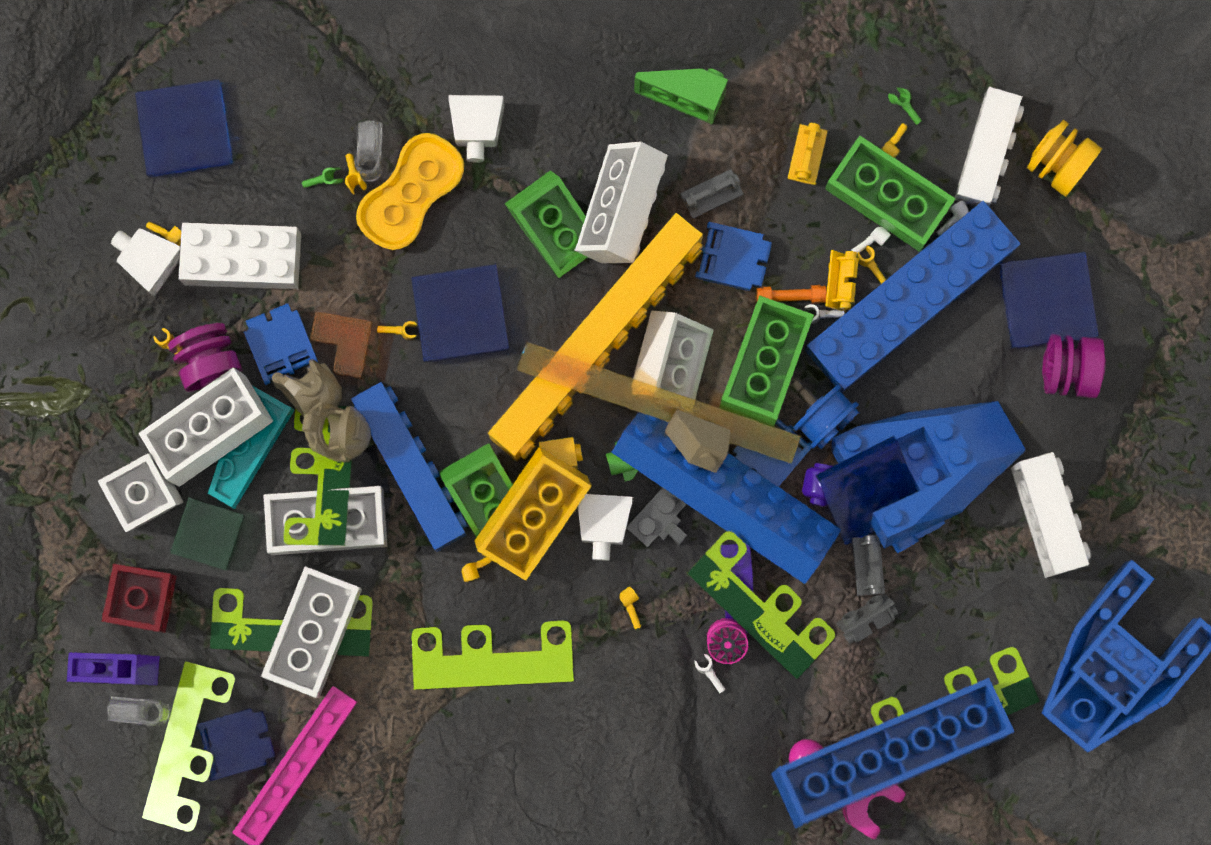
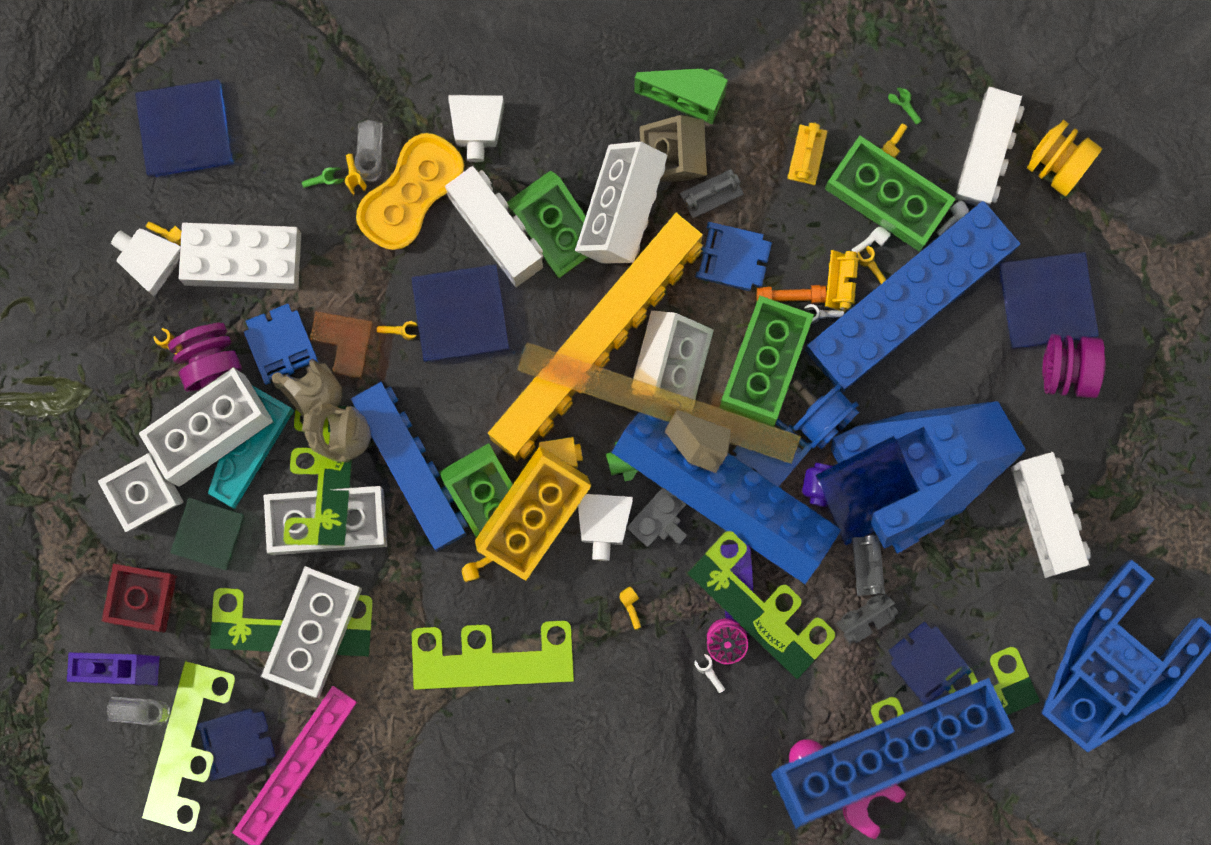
(494, 226): none -> white brick
(684, 144): none -> dark tan slope
(927, 662): none -> clear blue plate

